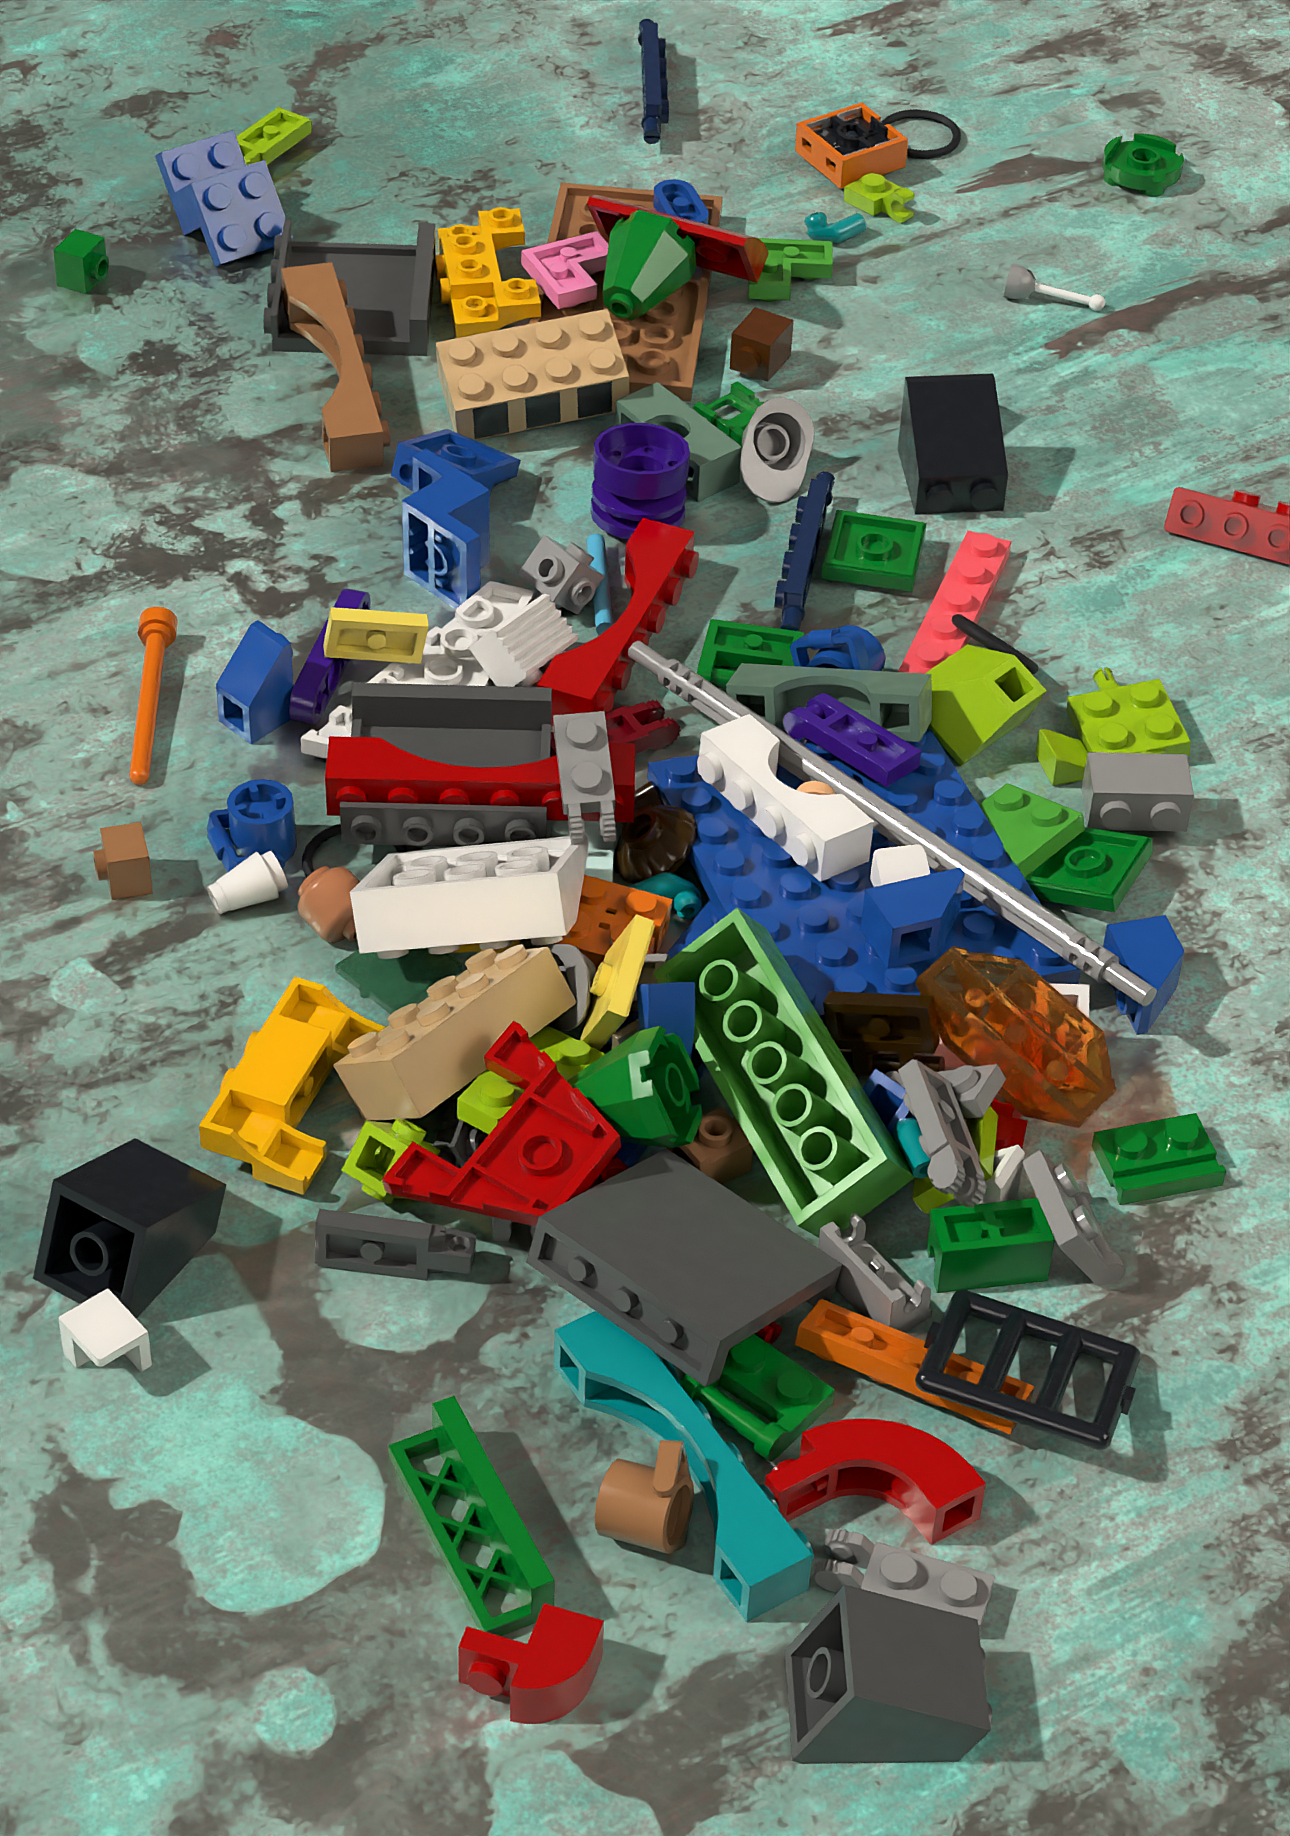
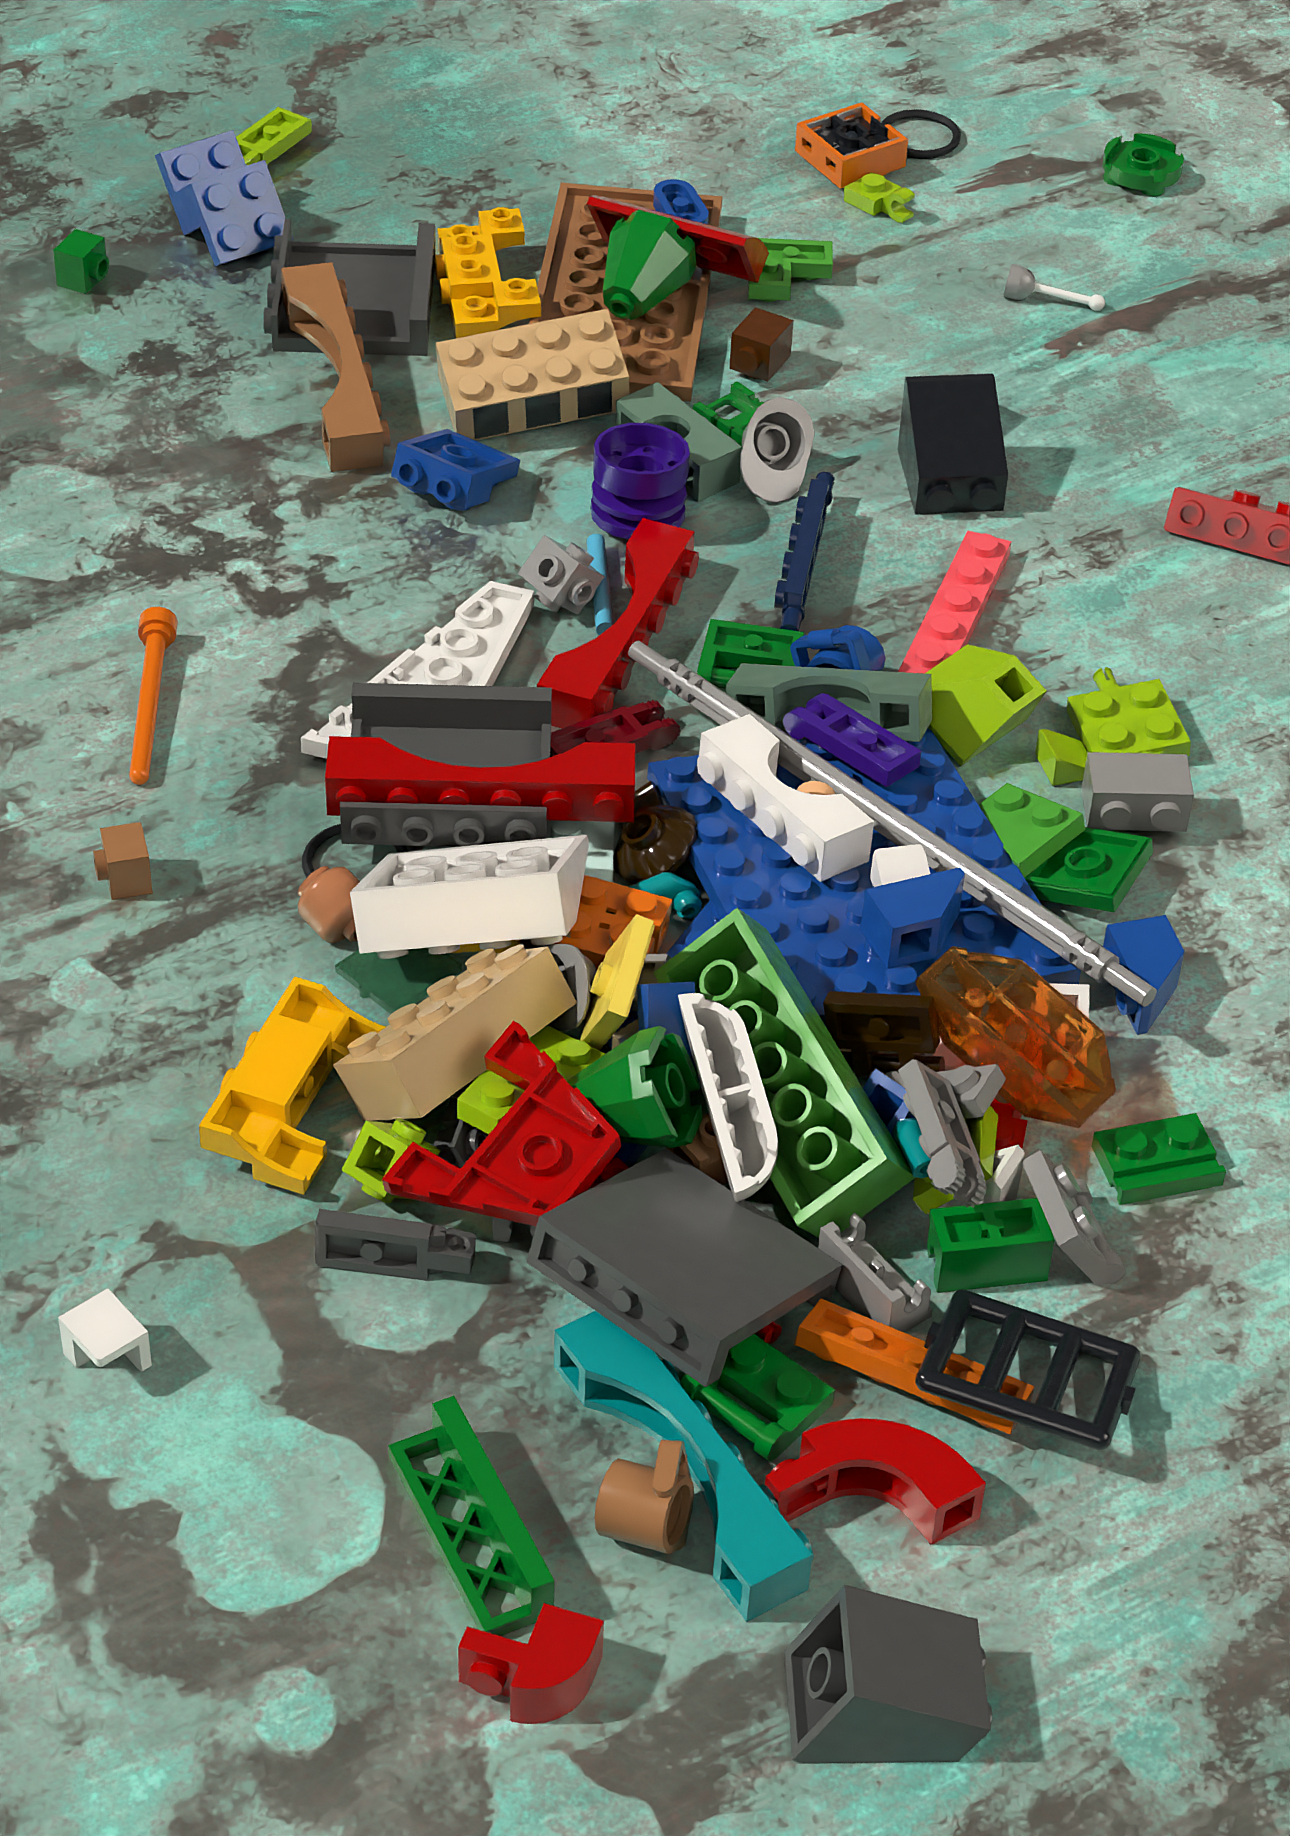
(126, 1225): black slope -> none
(249, 883): white cone -> none
(256, 684): blue slope -> none
(258, 820): blue piece -> none
(322, 674): dark purple beam -> none
(375, 635): light yellow plate -> none
(445, 529): blue bracket -> none
(524, 644): white brick -> none
(565, 268): bright pink plate -> none
(585, 772): light grey hinge -> none
(653, 80): dark blue plate -> none
(731, 1092): none -> white brick
(836, 232): teal arm -> none
(874, 550): green plate -> none
(903, 1575): light grey hinge -> none
(991, 641): black tyre -> none

